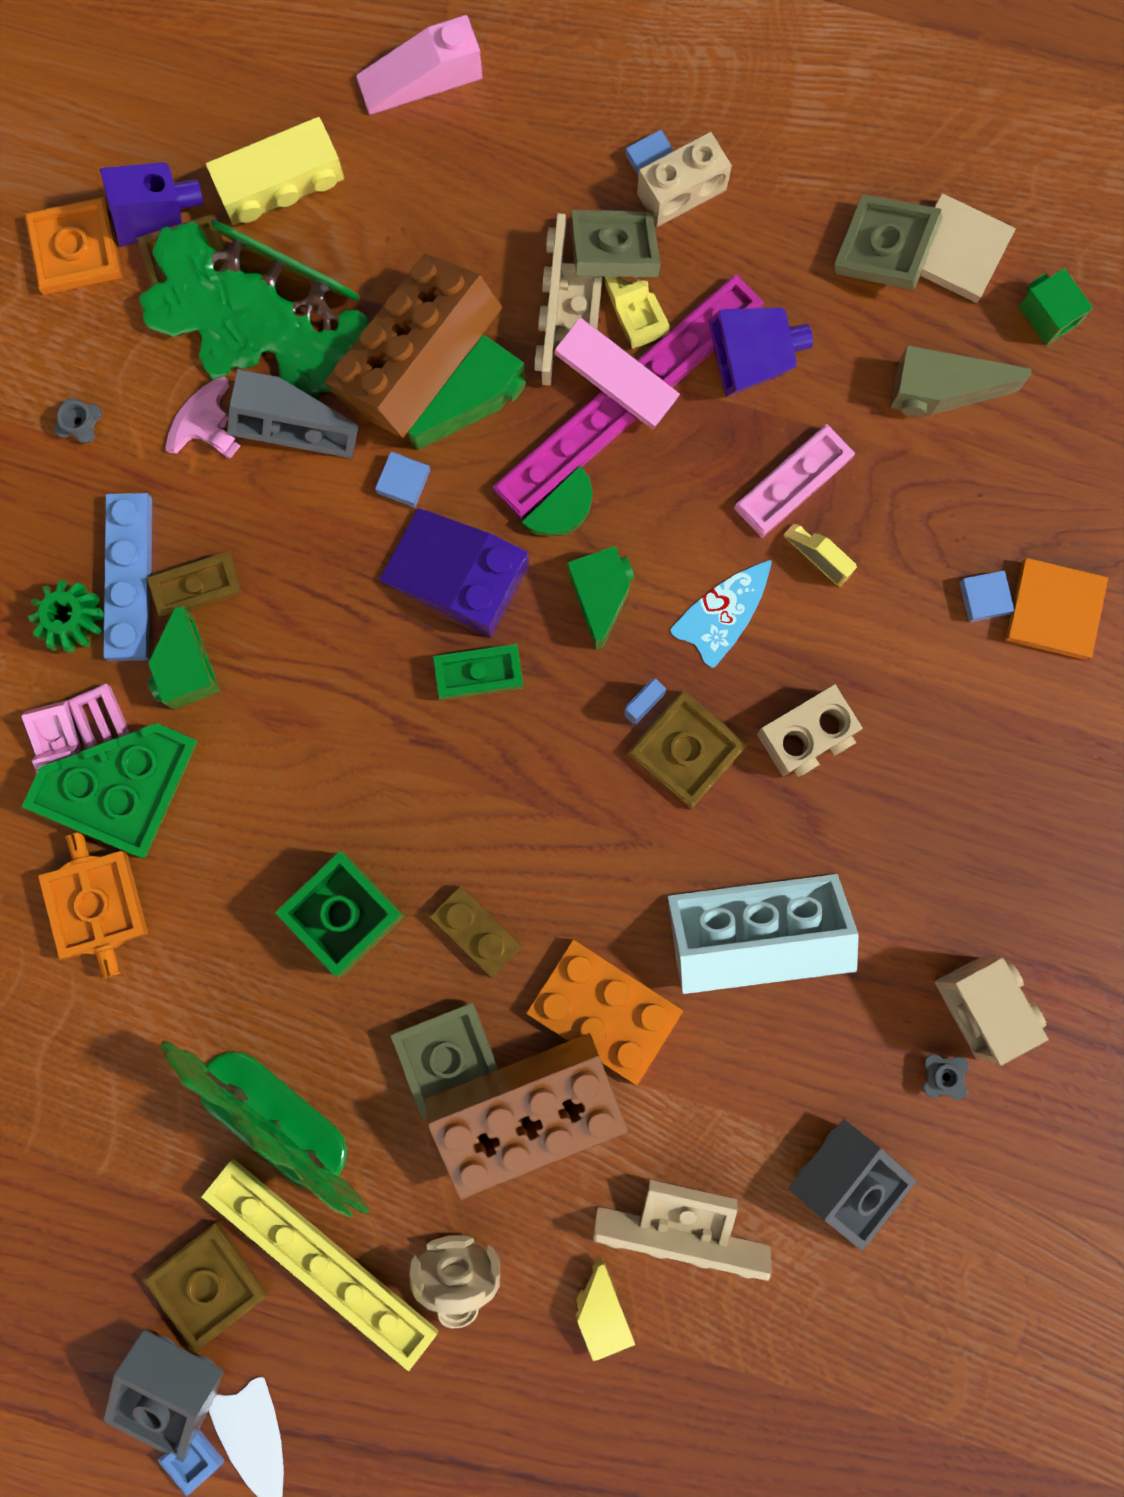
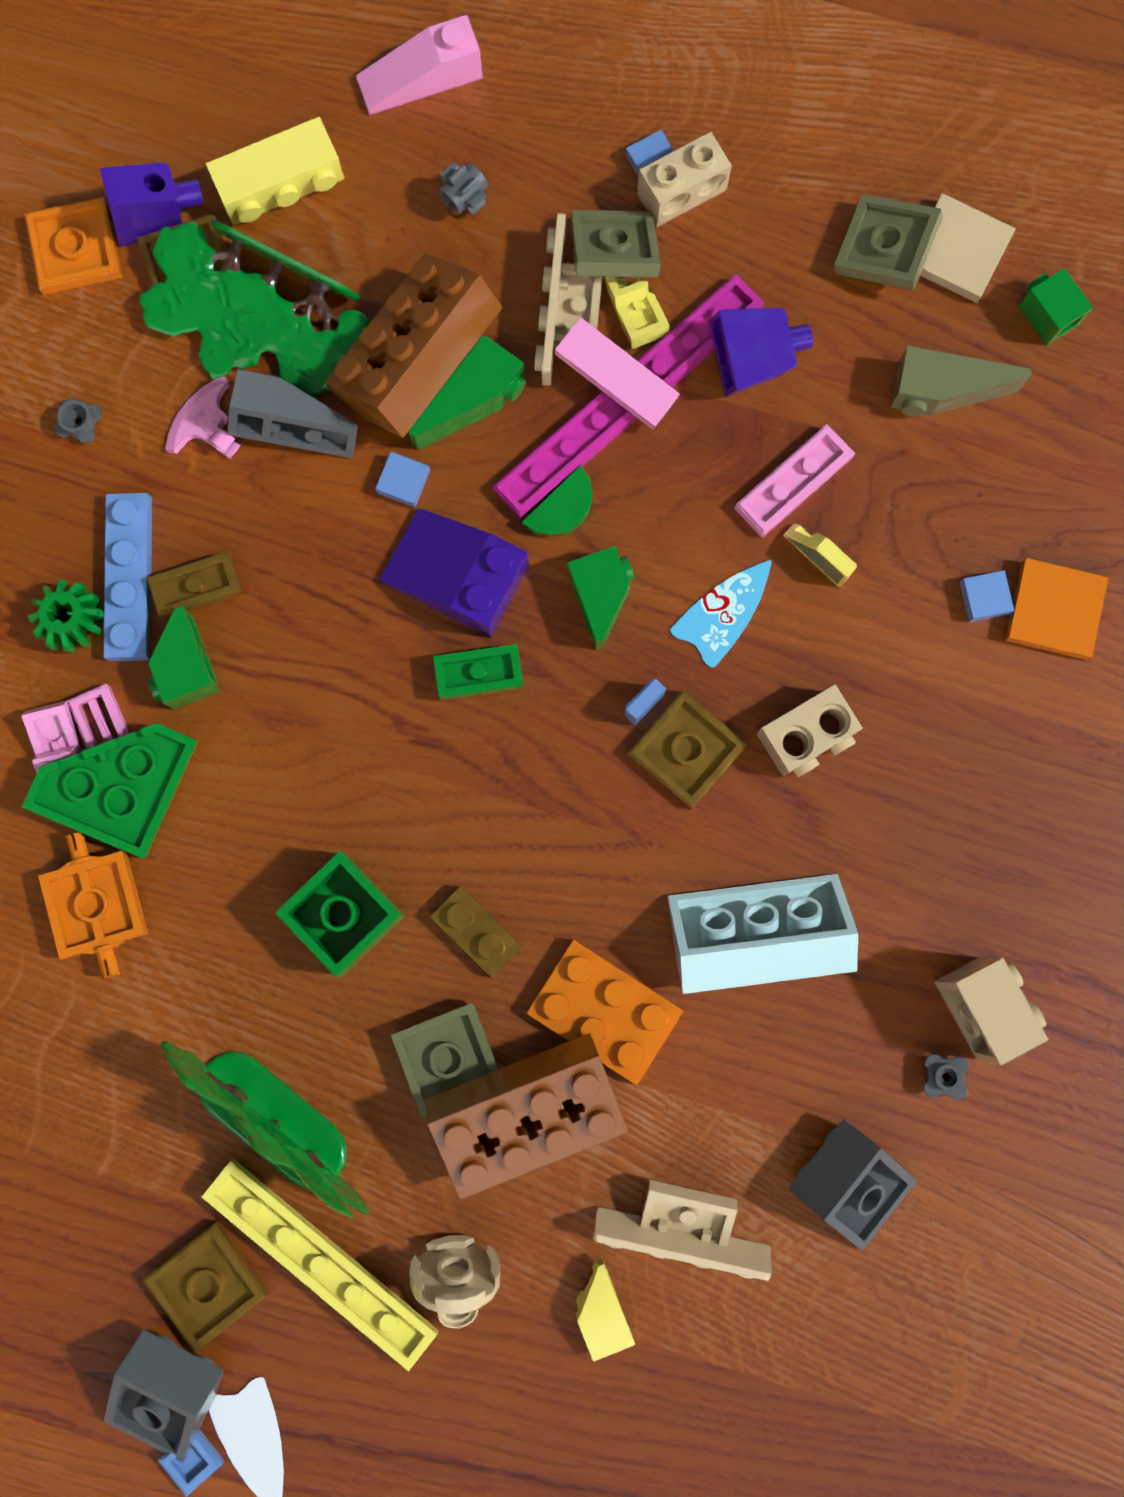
(463, 188): none -> dark grey gear

